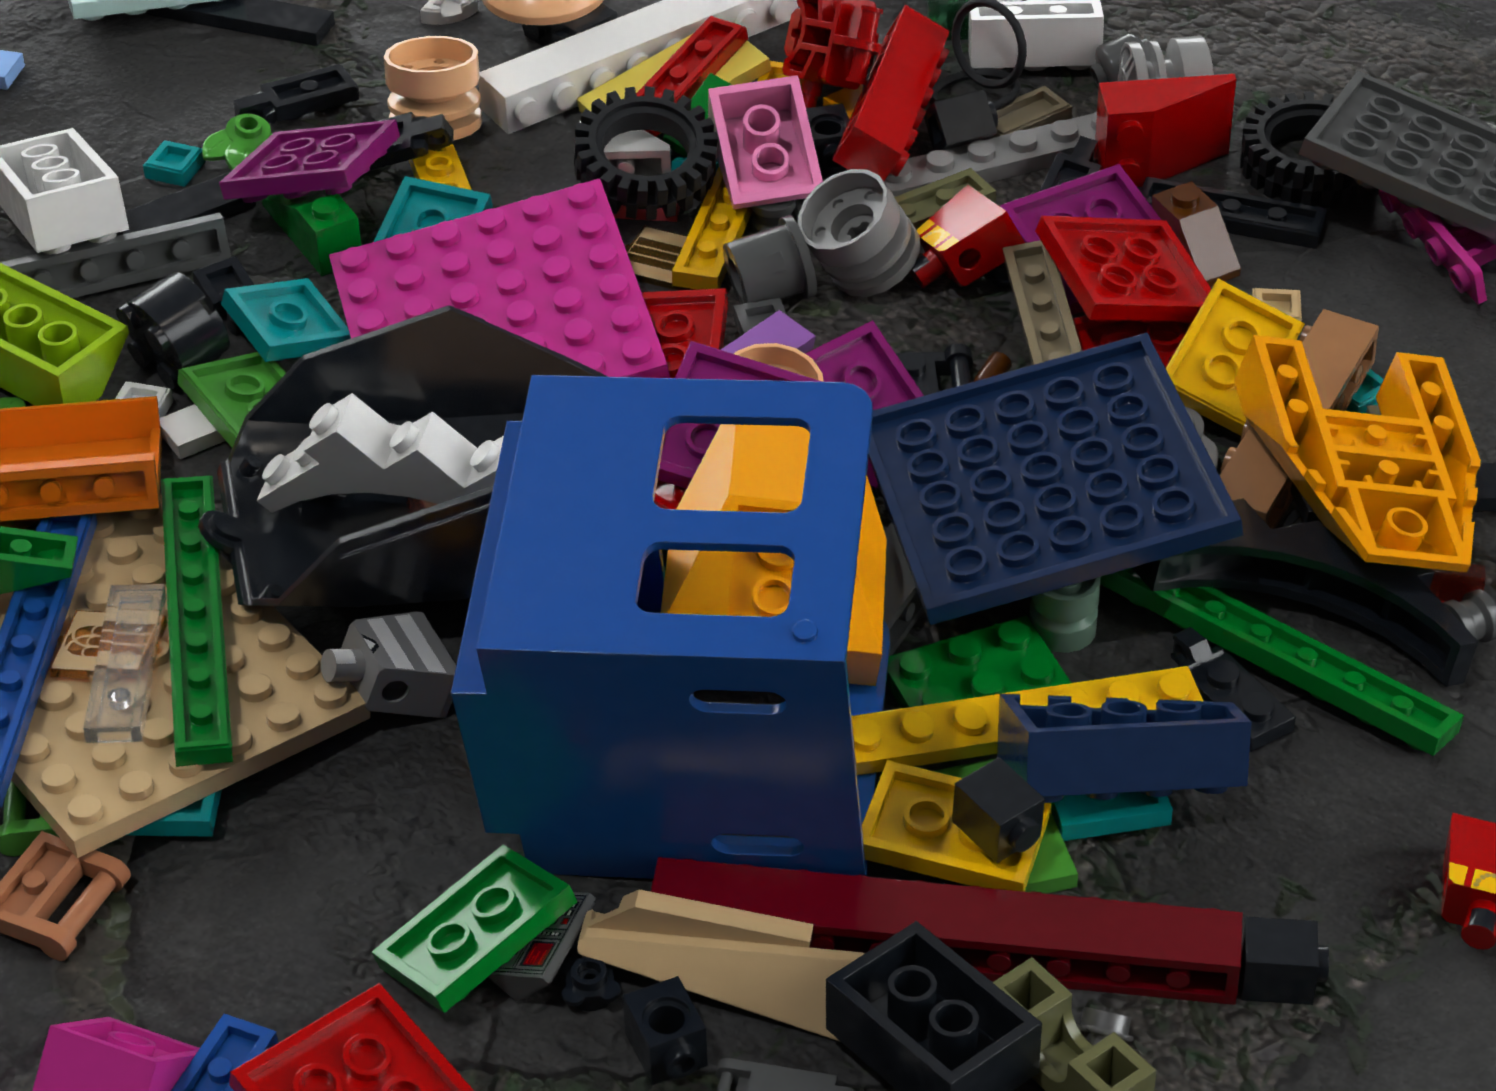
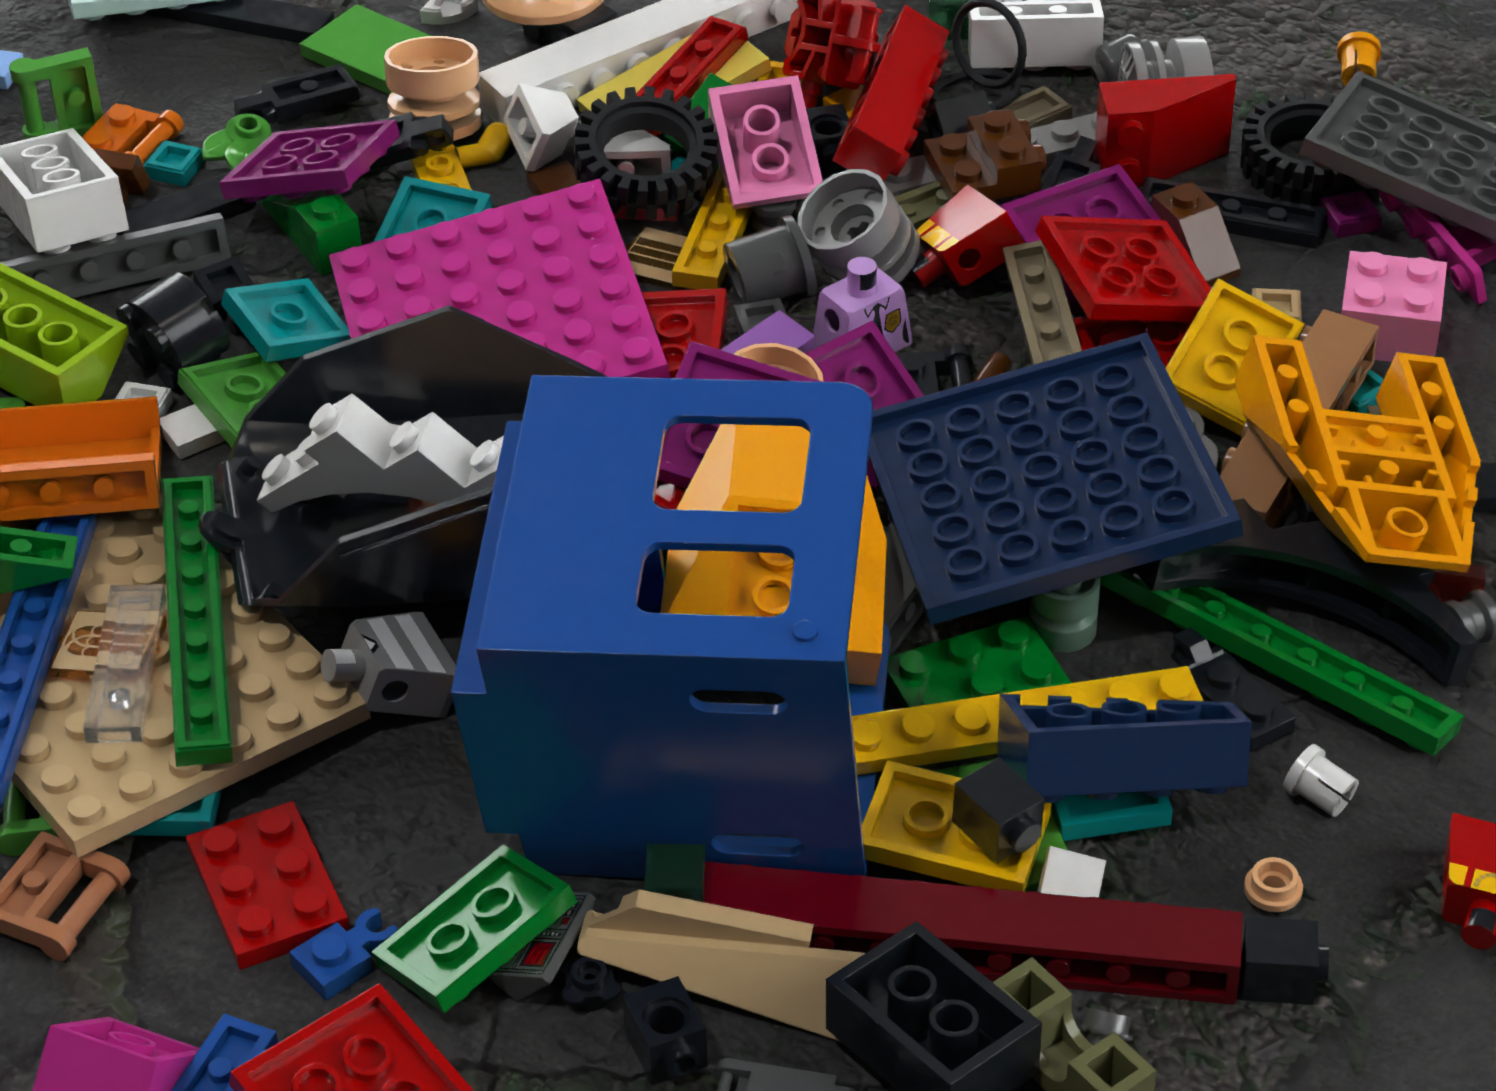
(71, 88): none -> bright green plate
(129, 170): none -> reddish brown tile
(133, 130): none -> orange plate
(265, 883): none -> red plate
(339, 956): none -> blue plate
(358, 44): none -> bright green tile
(489, 148): none -> yellow arm
(540, 124): none -> white slope
(551, 178): none -> reddish brown tile
(676, 870): none -> clear green tile
(860, 298): none -> lavender torso
(990, 157): none -> reddish brown plate
(1071, 873): none -> white tile
(1273, 885): none -> light nougat plate
(1312, 774): none -> white bush
(1351, 214): none -> magenta tile
(1368, 55): none -> light orange bush
(1399, 297): none -> bright pink brick

